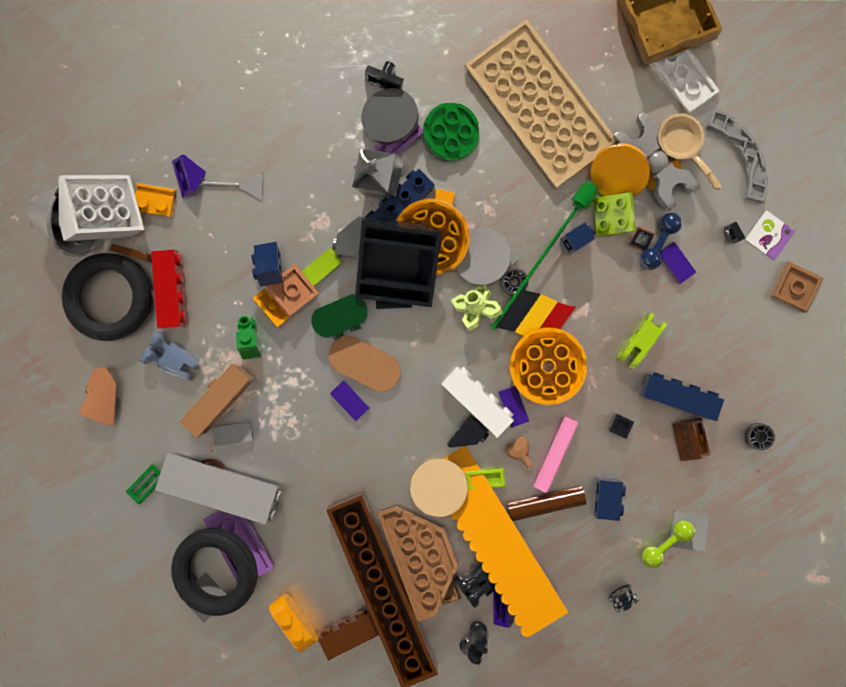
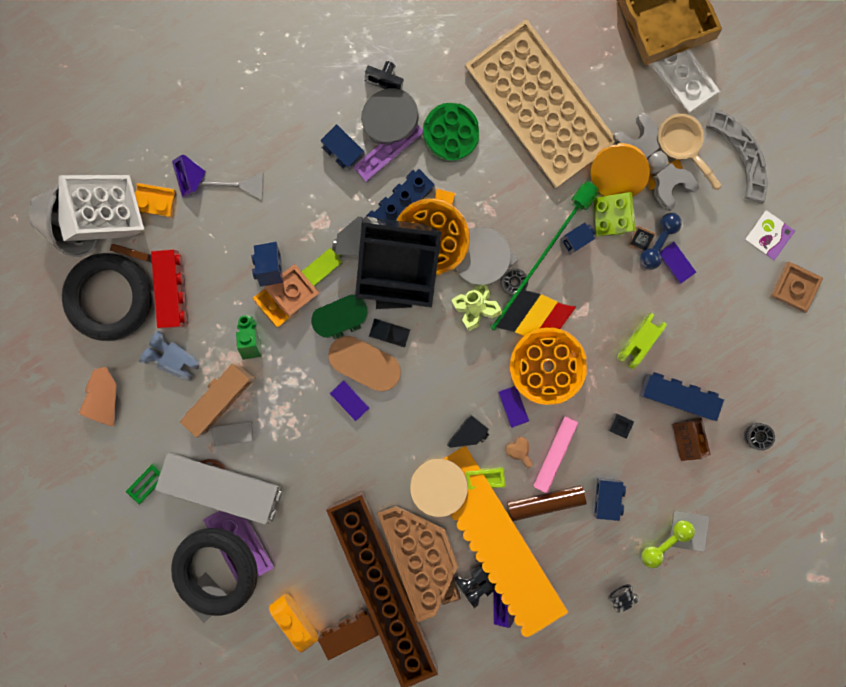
(342, 147): none -> dark blue brick
(377, 172): dark grey piece -> none
(389, 332): none -> black slope
(477, 401): white brick -> none
(477, 644): black piece -> none
(734, 232): black plate -> none

